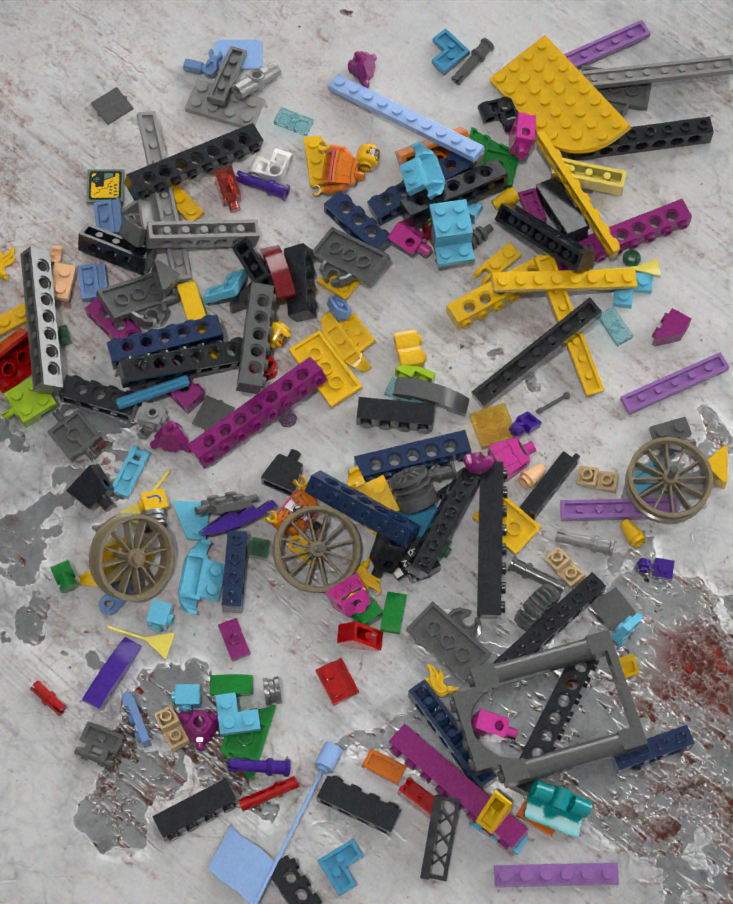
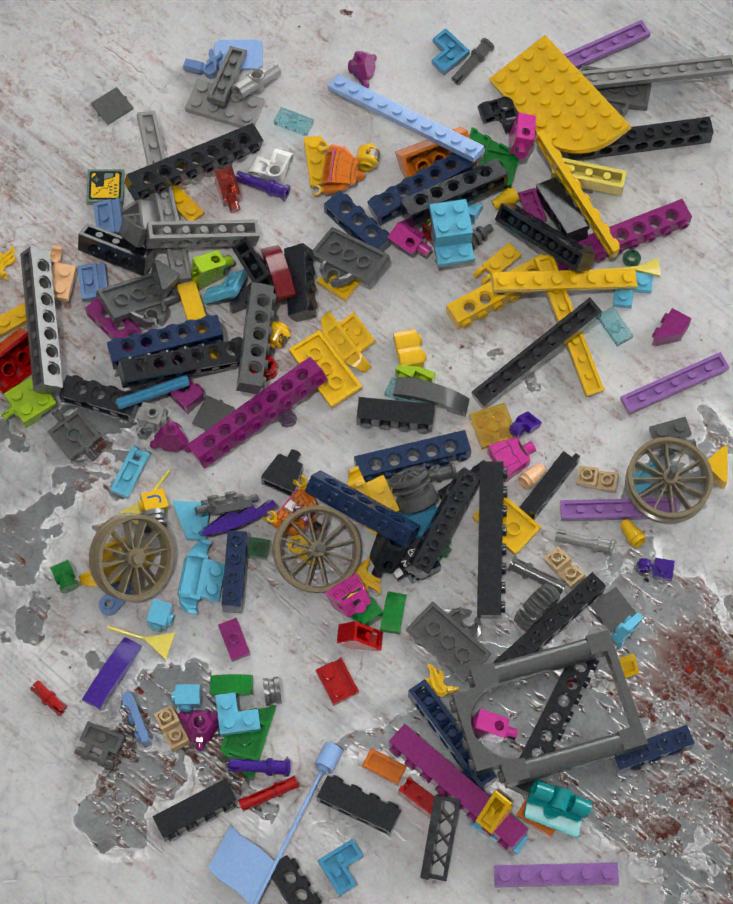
(63, 336): clear green plate -> none
(92, 488): black torso -> none
(209, 268): none -> lime torso
(339, 307): medium blue plate -> none
(423, 172): medium azure plate -> none
(478, 463): magenta hair -> none
(566, 395): dark grey hinge -> none

